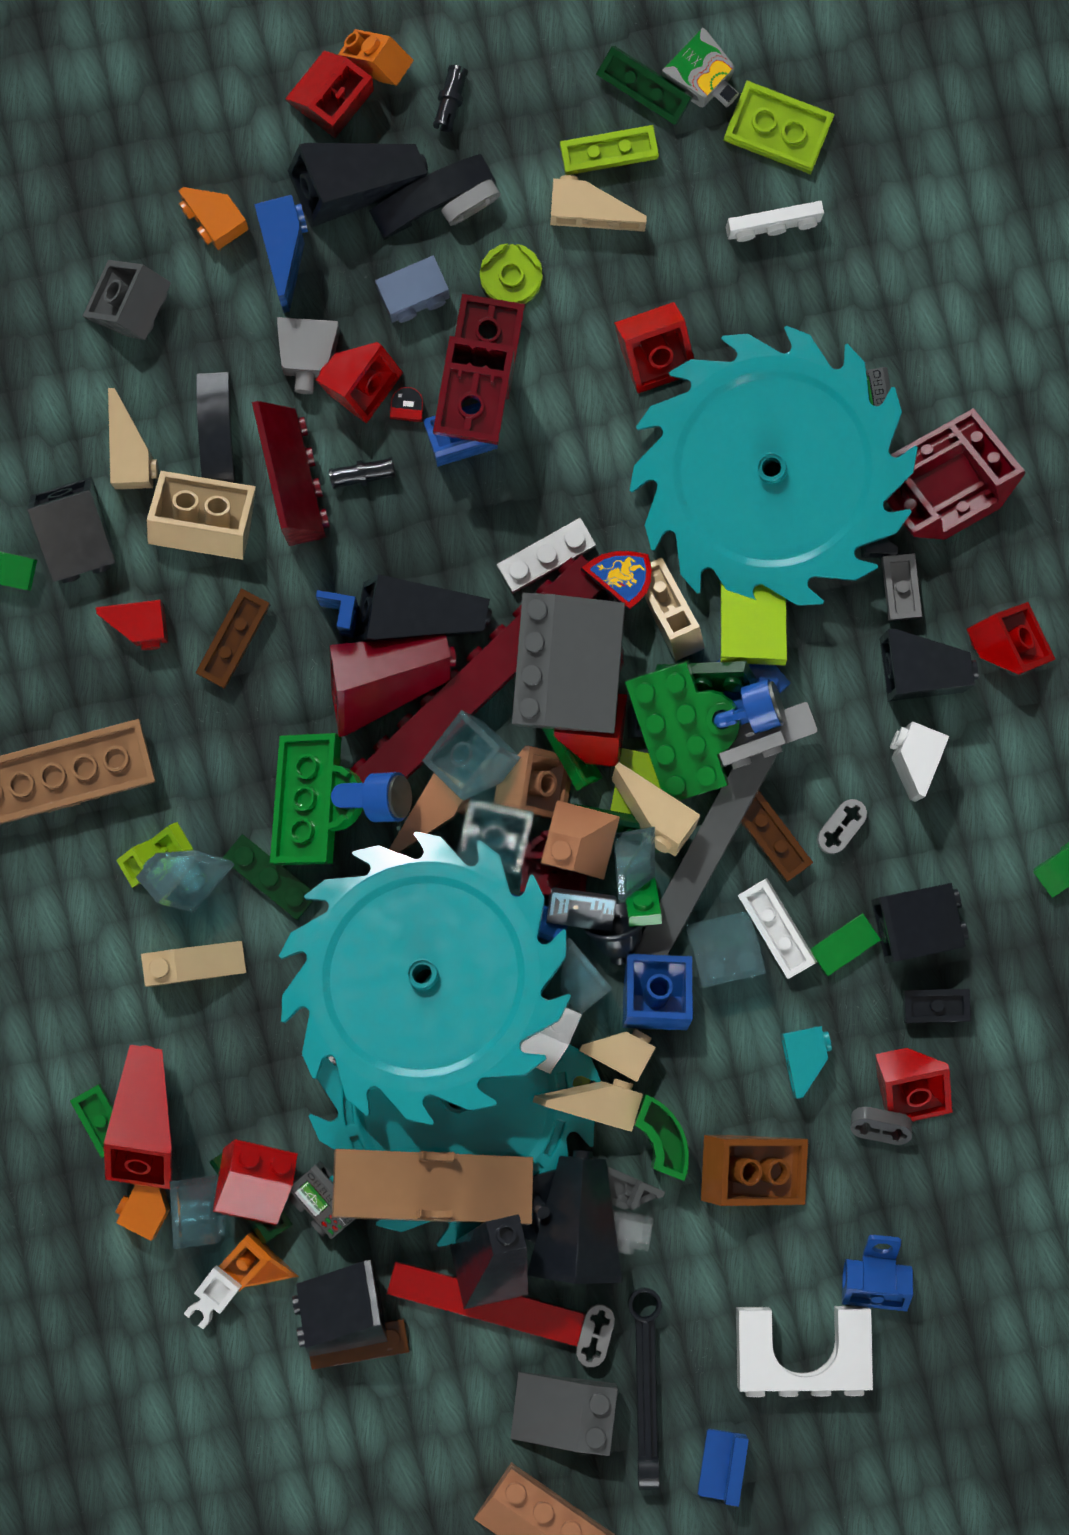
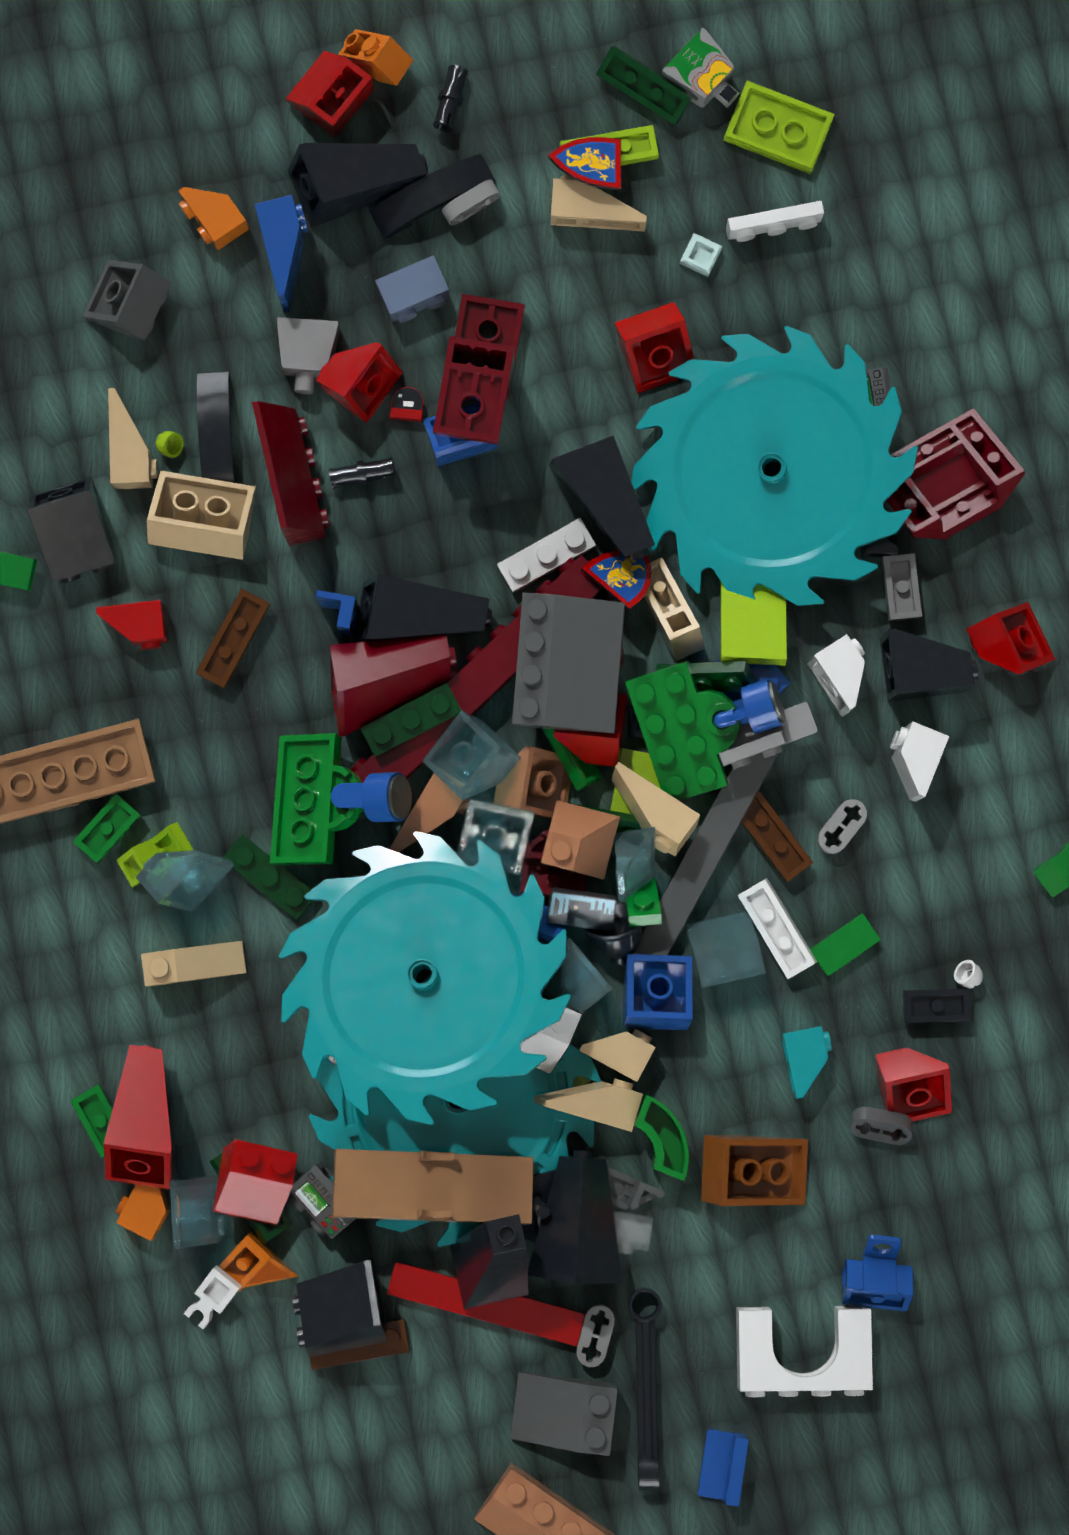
(107, 828): none -> green plate
(169, 444): none -> lime hinge
(411, 720): none -> dark green plate
(511, 273): lime tile -> none
(591, 161): none -> shield
(605, 493): none -> black slope
(700, 255): none -> light aqua tile
(840, 672): none -> white slope
(919, 922): black slope -> none
(965, 977): none -> white hinge

